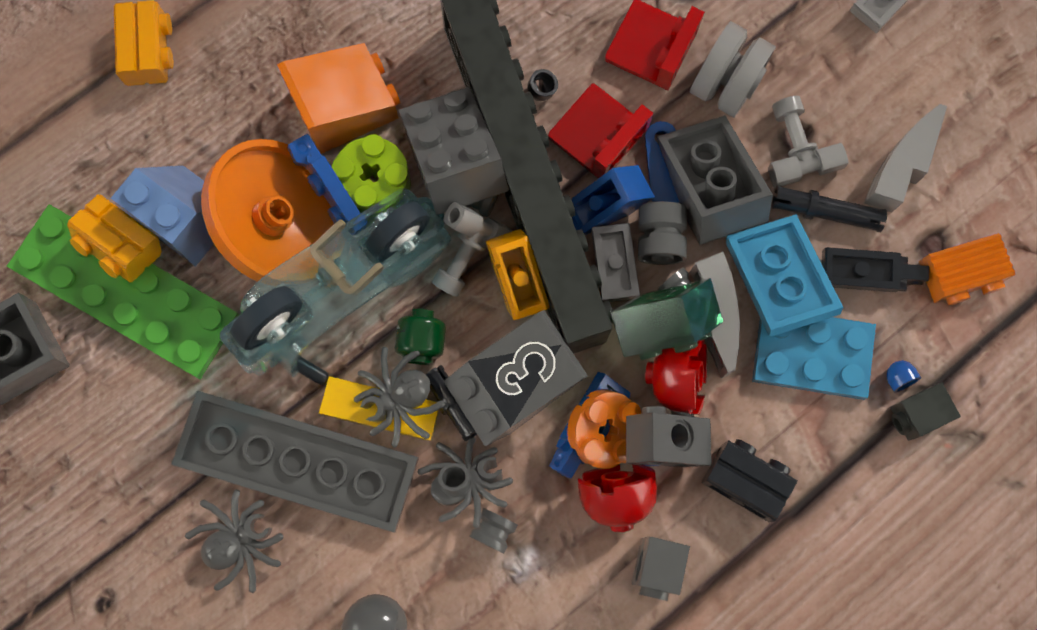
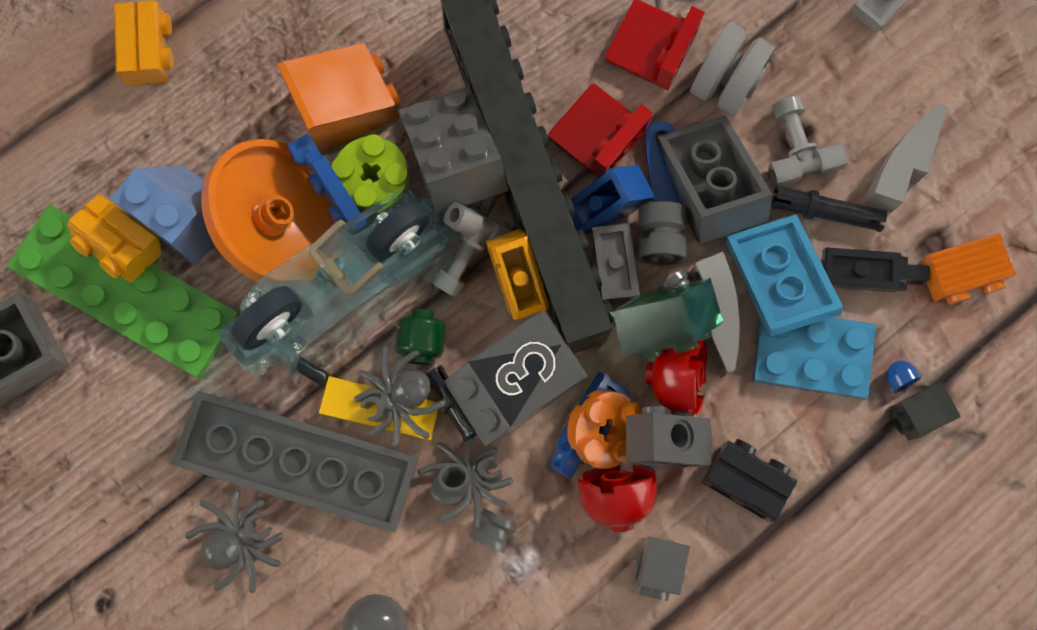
(547, 82): black hinge -> none

